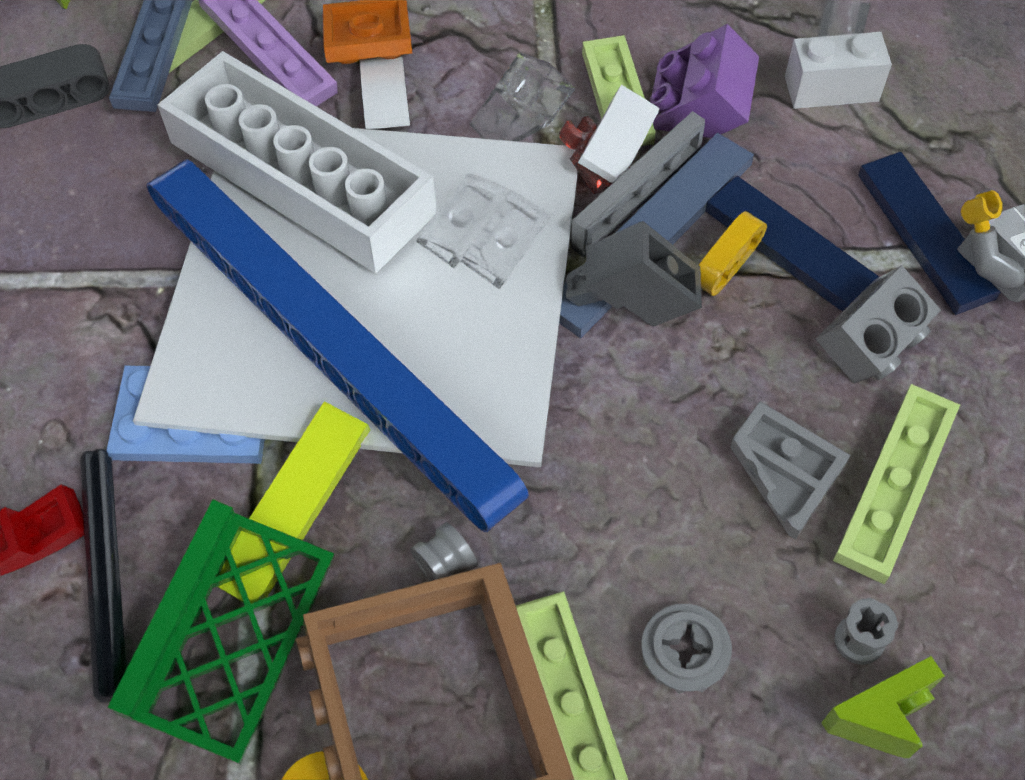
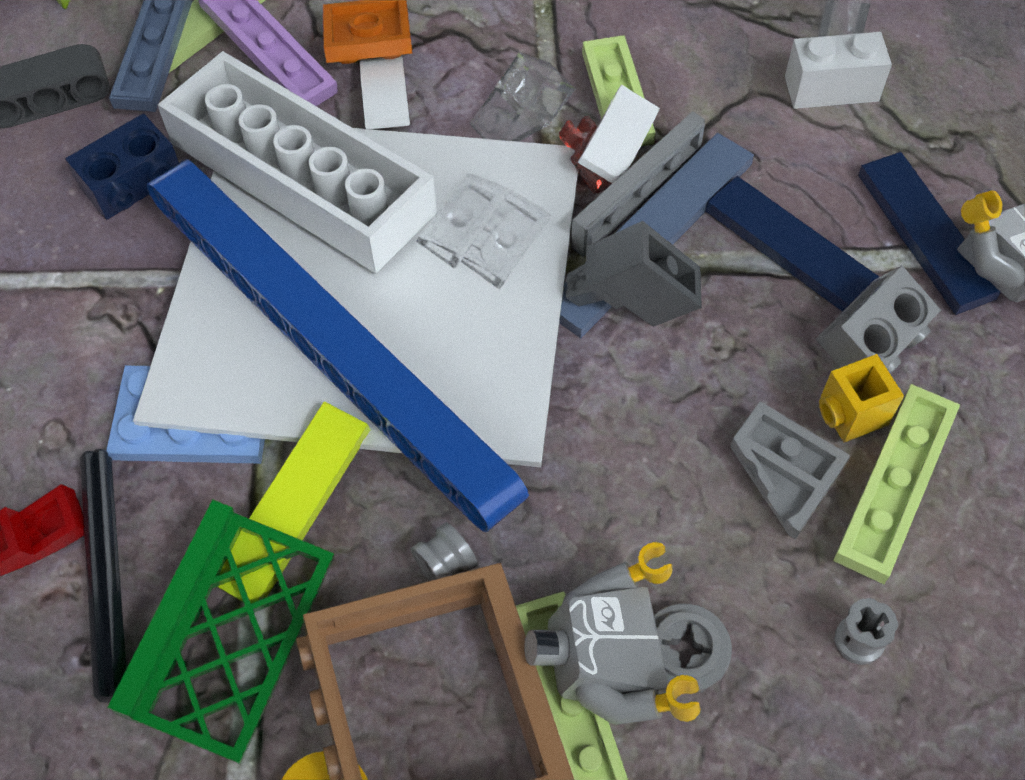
(120, 165): none -> dark blue brick
(610, 647): none -> light grey torso
(709, 78): medium lavender slope -> none
(731, 252): yellow beam -> none
(860, 398): none -> yellow brick
(879, 713): lime slope -> none

